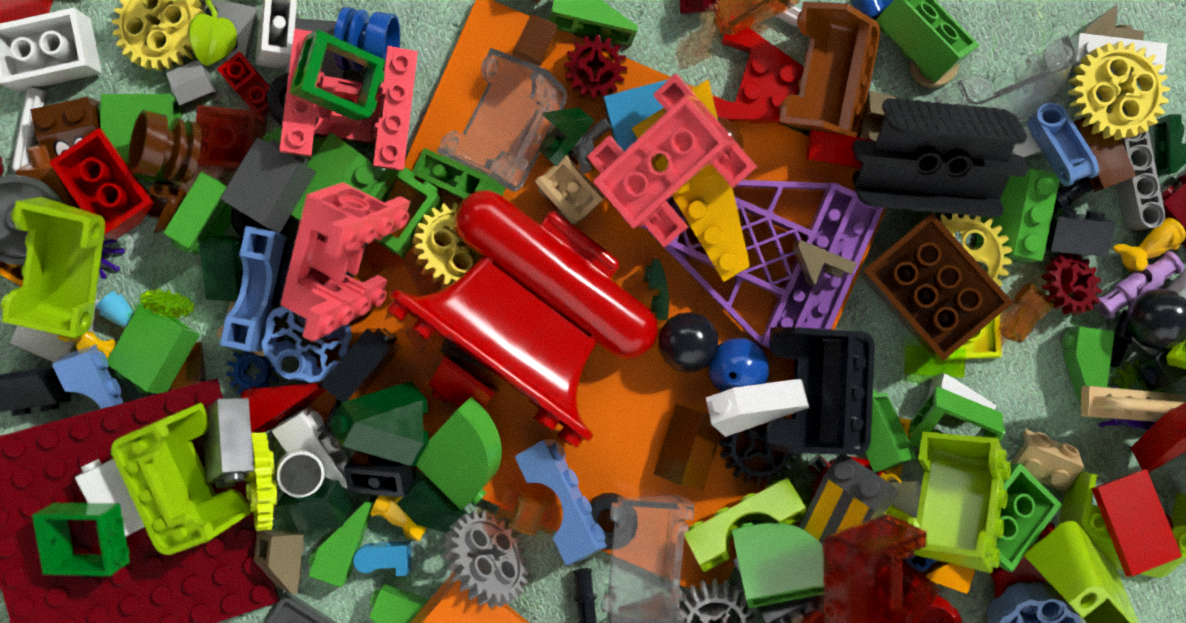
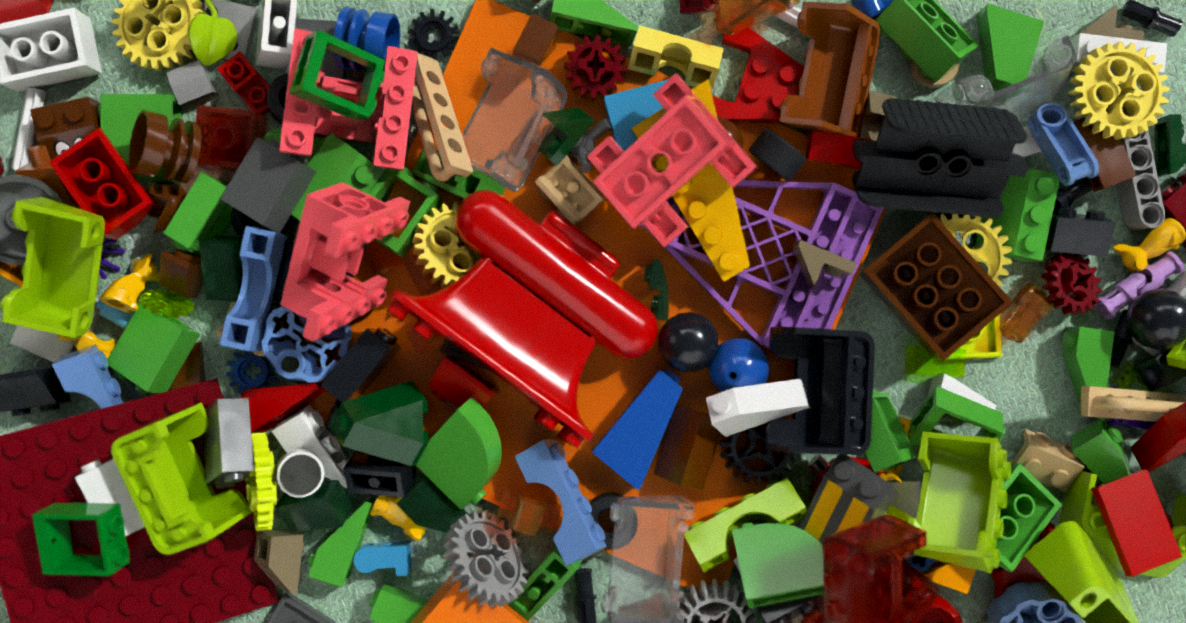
(124, 291): none -> yellow animal
(181, 273): none -> reddish brown slope
(433, 22): none -> black gear
(453, 162): none -> tan piece
(543, 583): none -> bright green slope
(637, 432): none -> blue slope
(659, 49): none -> light yellow arch
(777, 154): none -> black tyre
(1006, 44): none -> bright green slope
(1102, 450): none -> bright green slope
(1151, 18): none -> black axle

